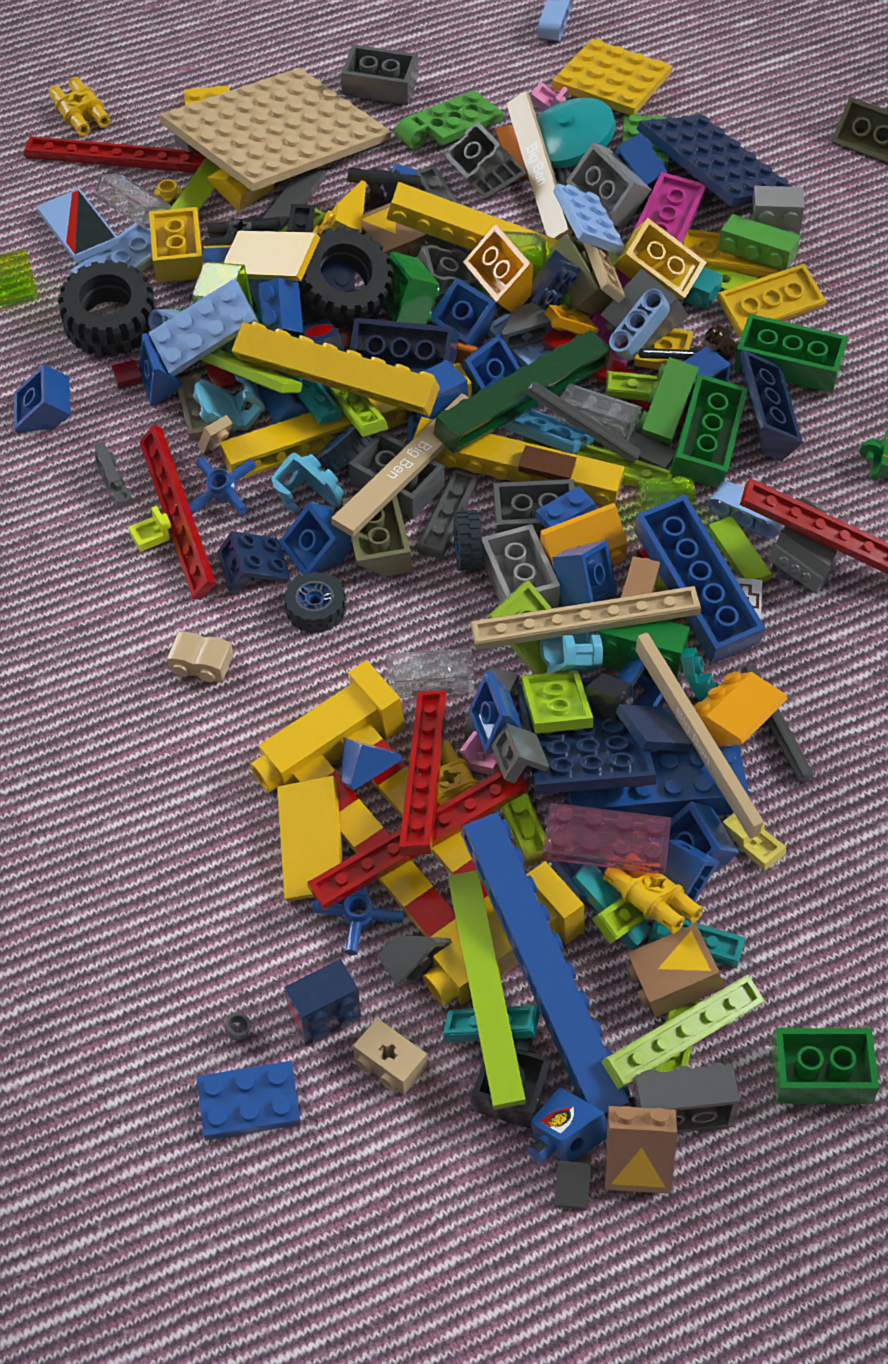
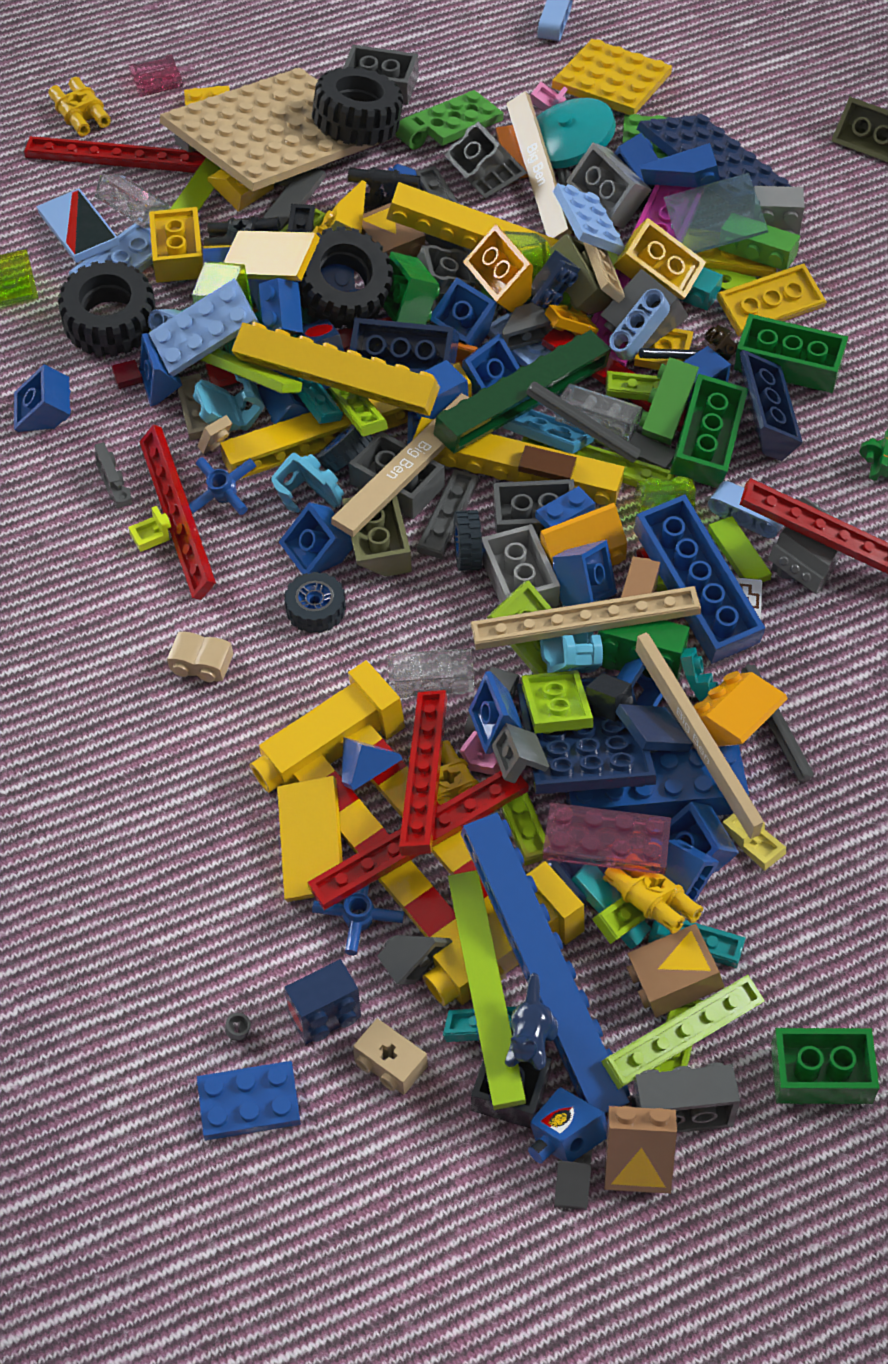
(156, 81): none -> clear pink plate
(167, 190): yellow plate -> none
(251, 556): dark blue bracket -> none
(357, 106): none -> black tyre
(530, 1028): none -> dark blue animal
(685, 169): none -> blue slope
(716, 214): none -> clear light blue piece

